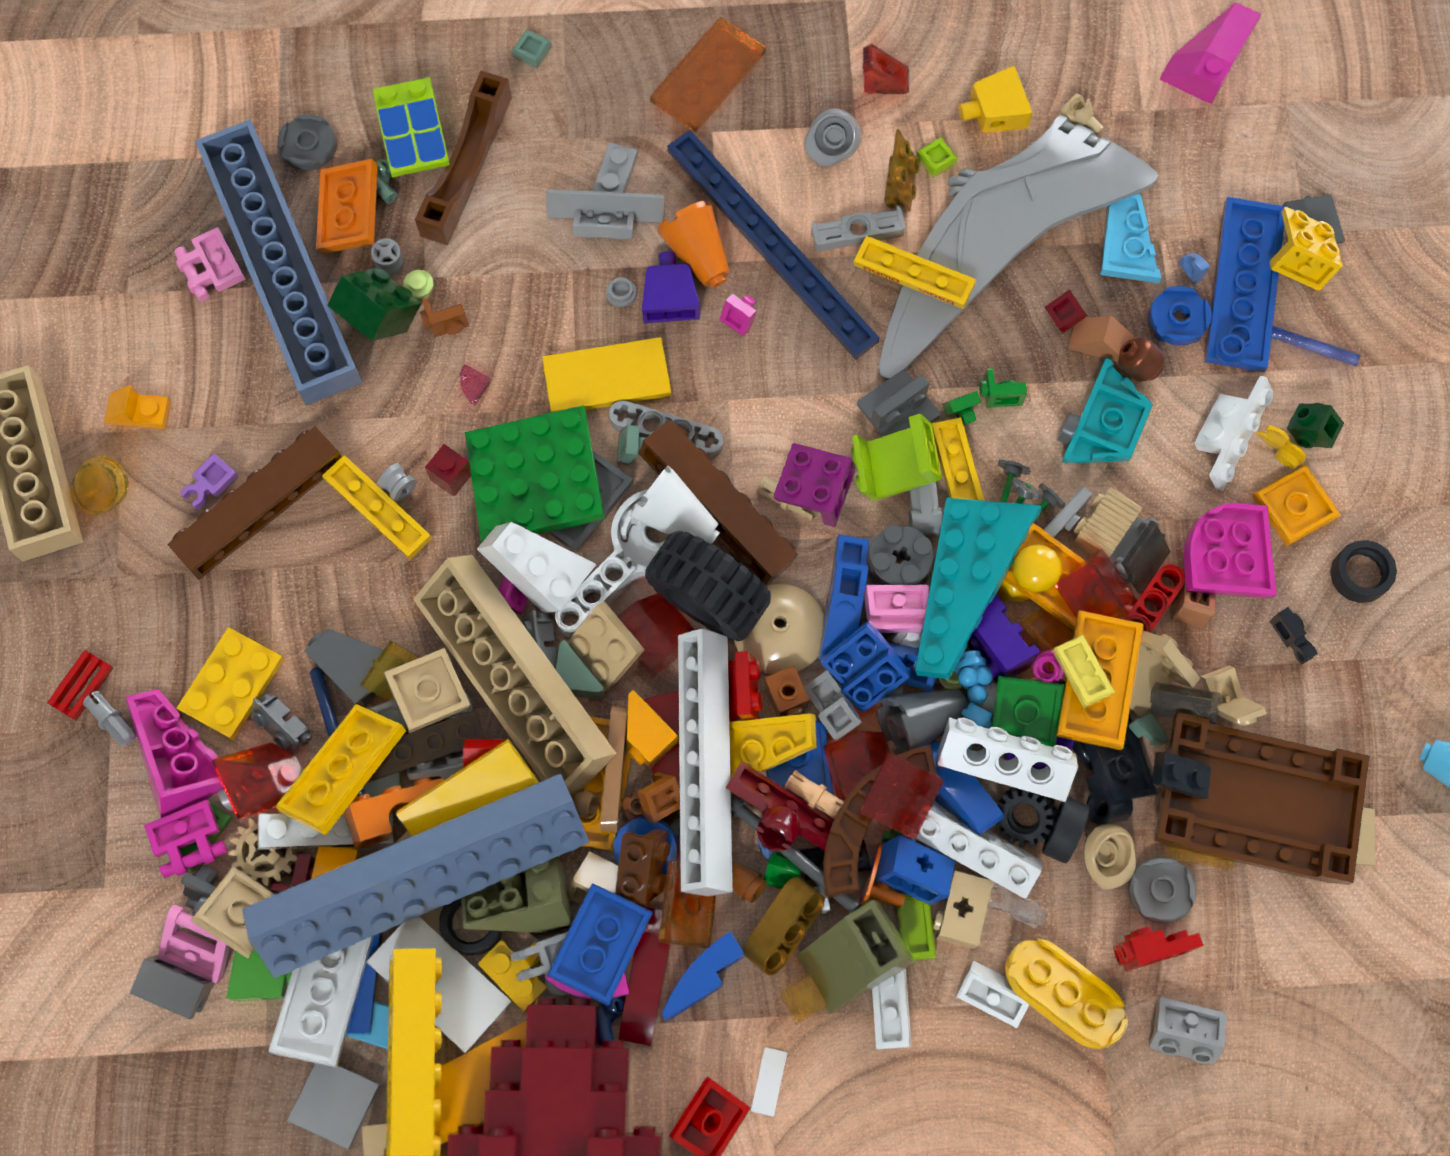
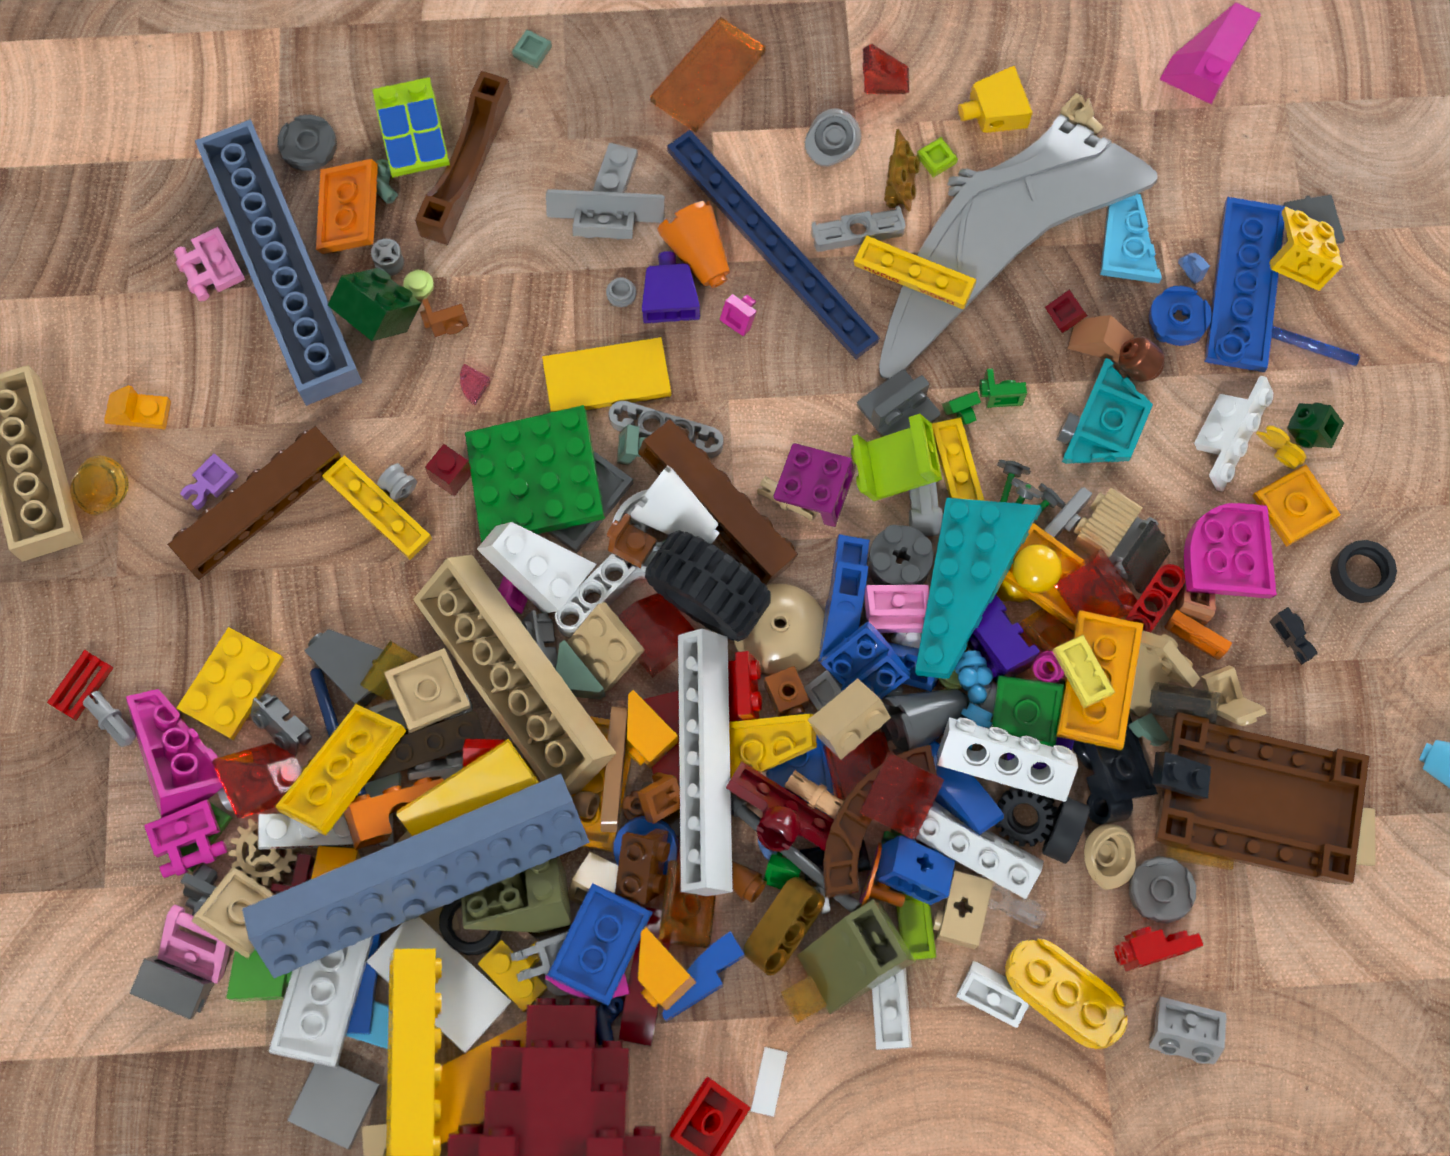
(630, 542): none -> dark orange bracket
(661, 973): none -> light orange slope
(849, 718): none -> tan brick
(1198, 635): none -> orange tile

